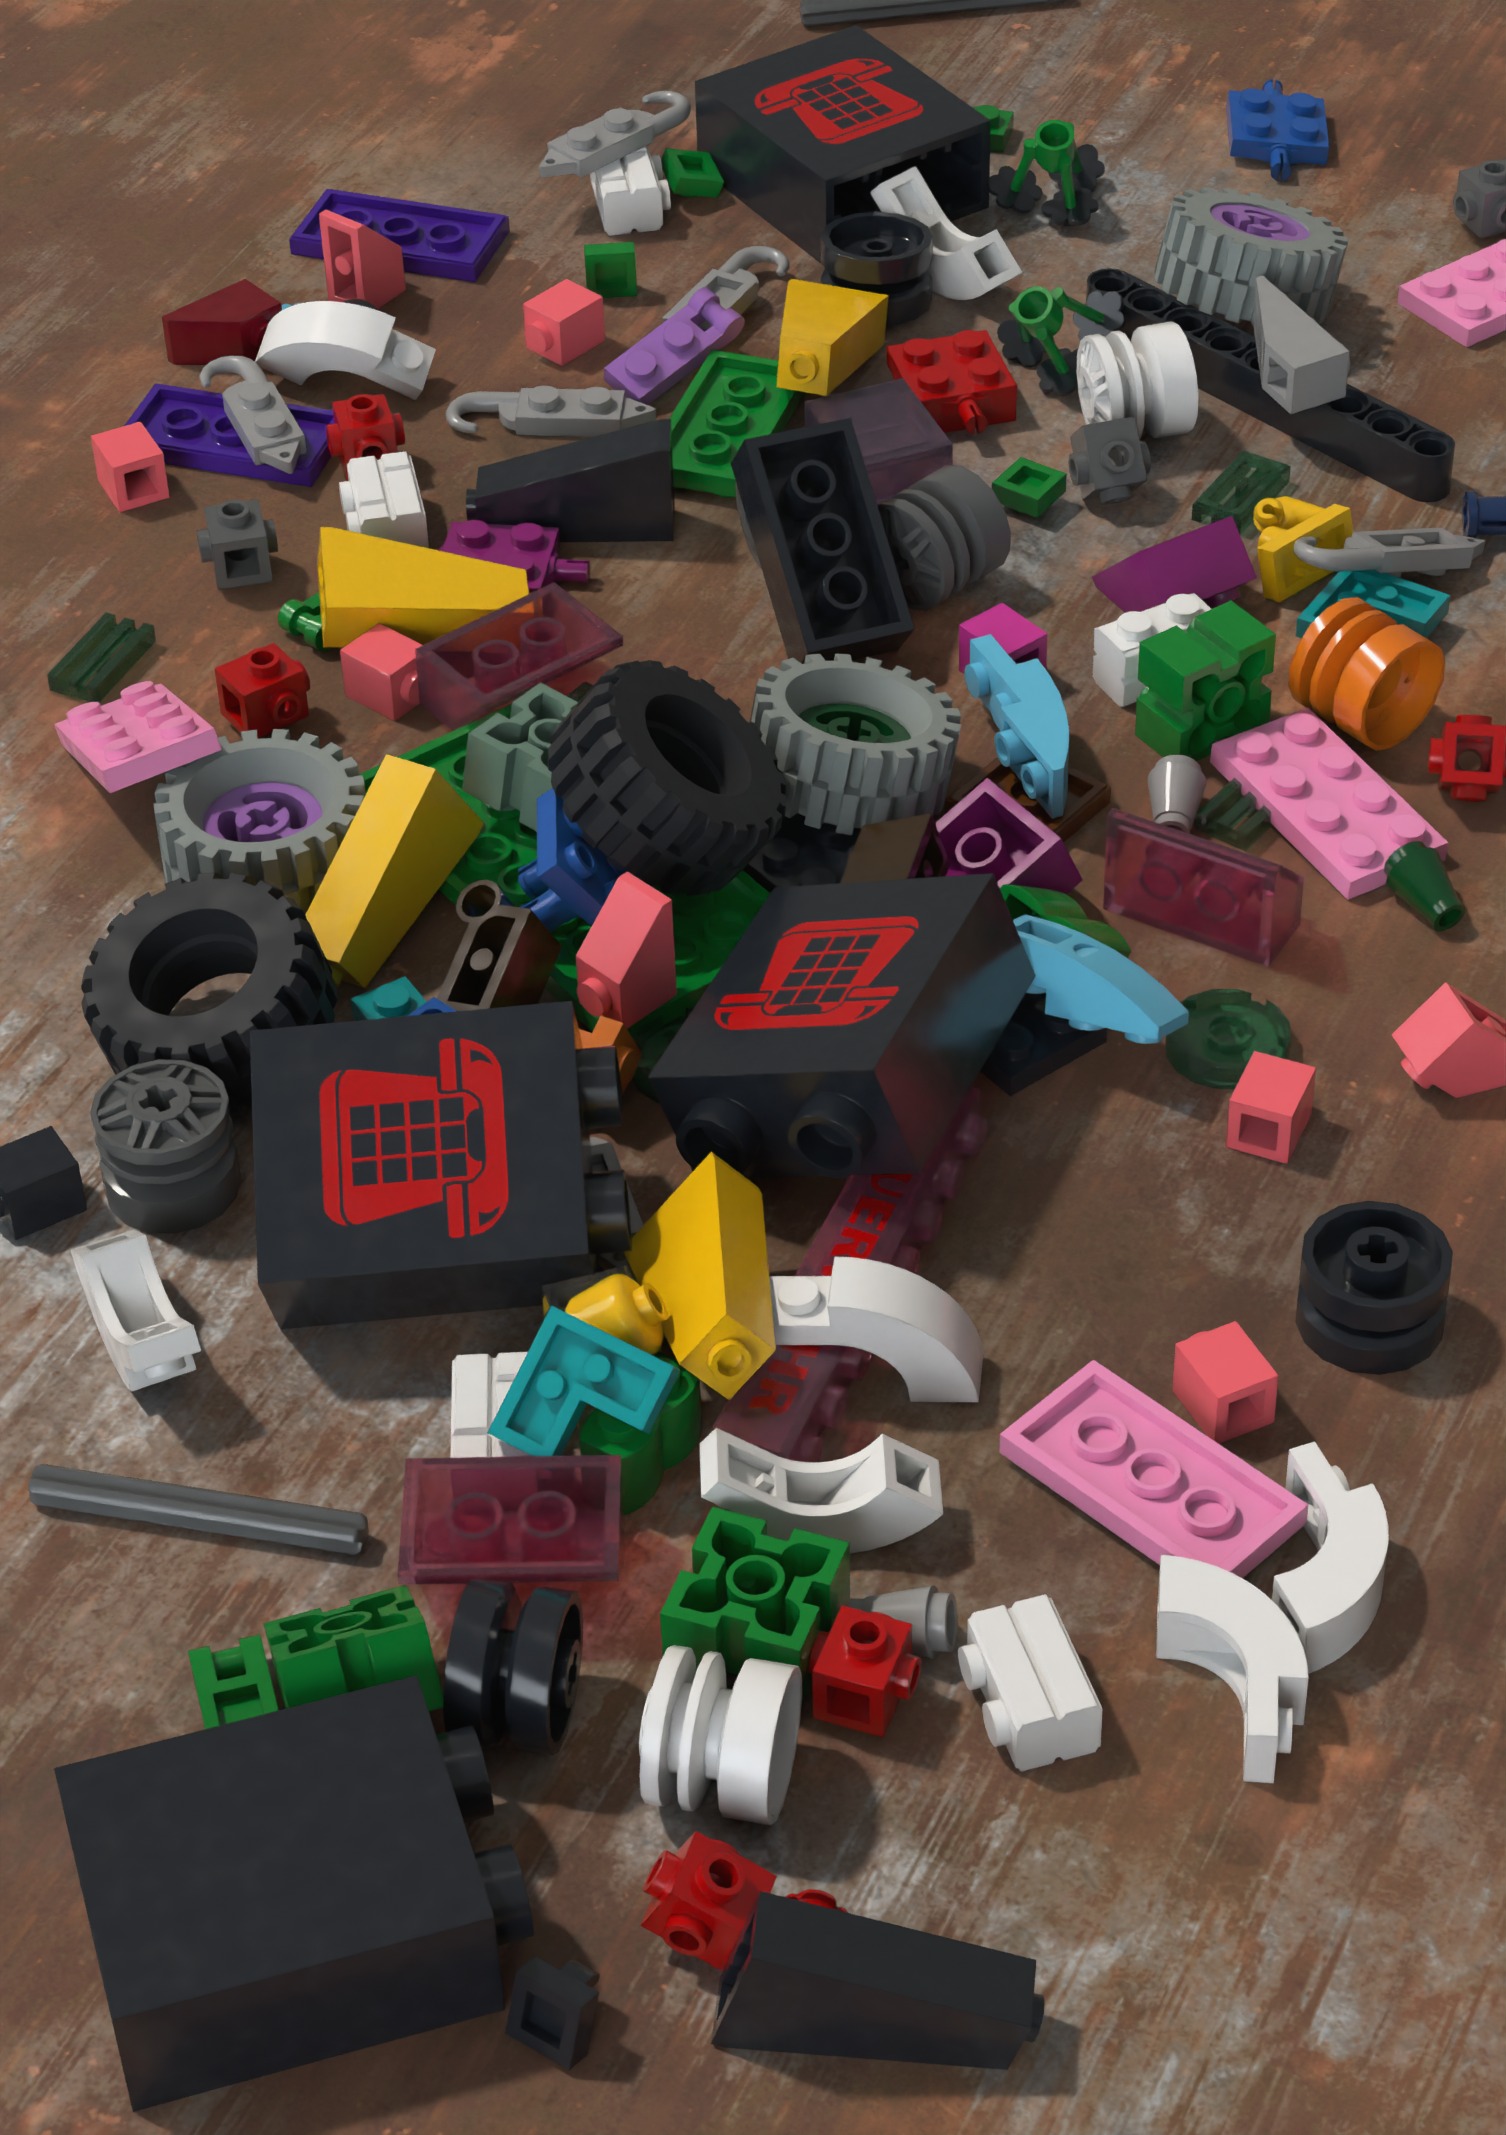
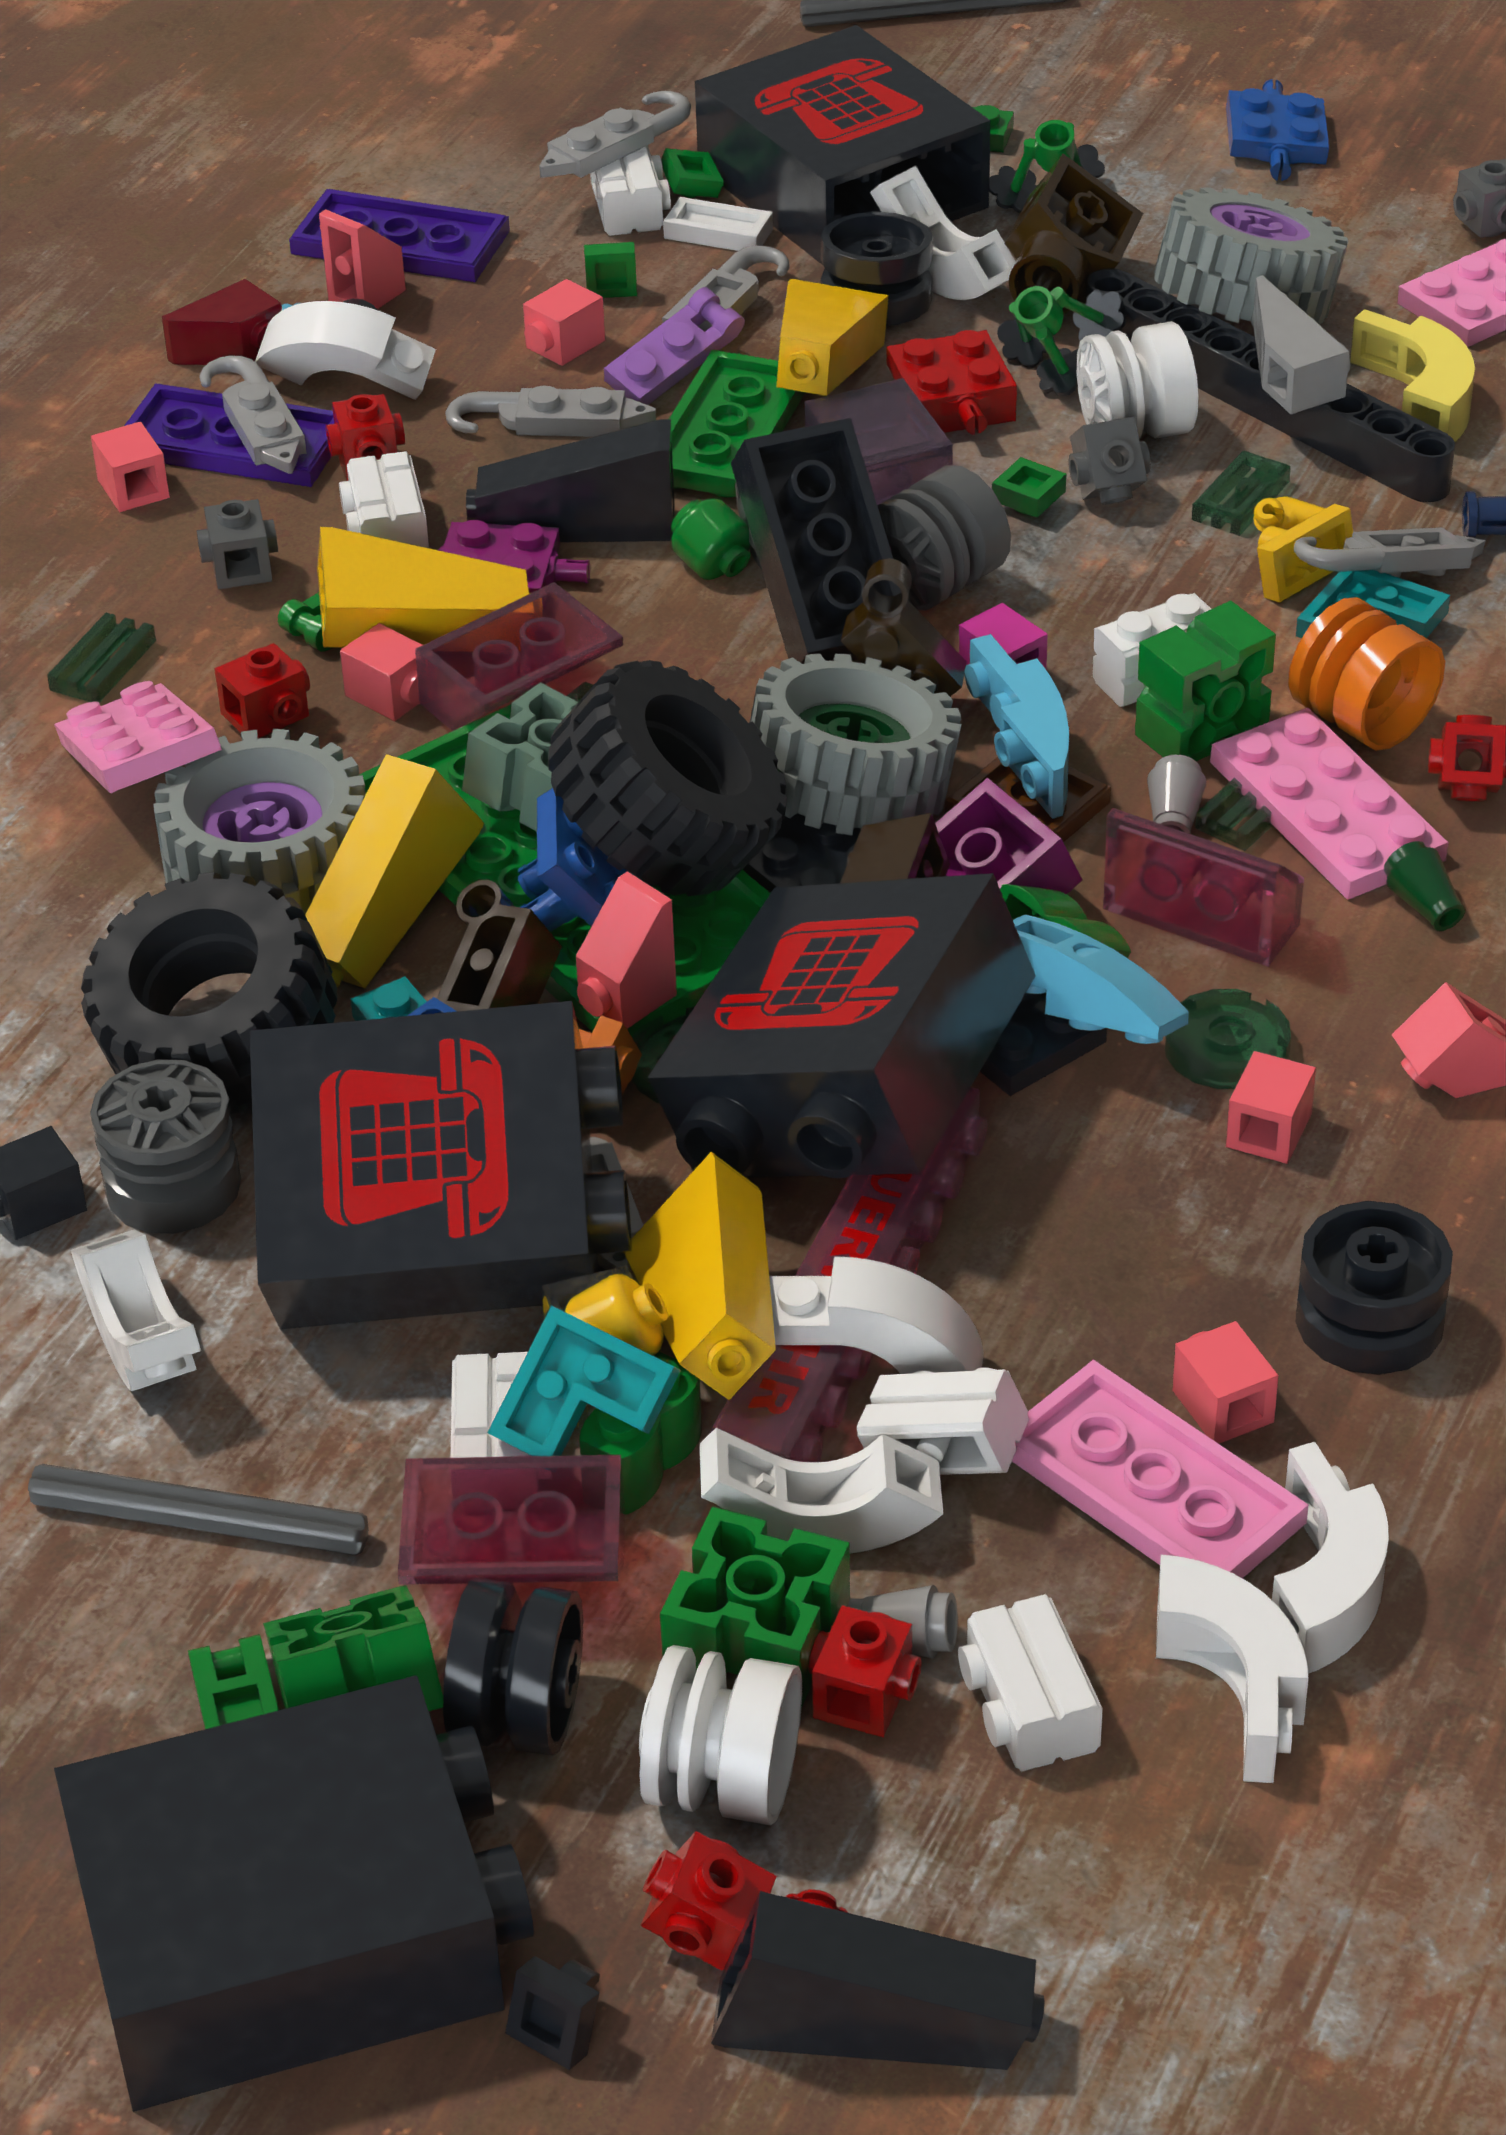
(711, 539): none -> green head
(717, 224): none -> white tile
(899, 634): none -> dark brown hinge
(953, 1416): none -> white brick
(1069, 231): none -> dark brown brick
(1200, 562): magenta slope -> none
(1425, 358): none -> light yellow arch

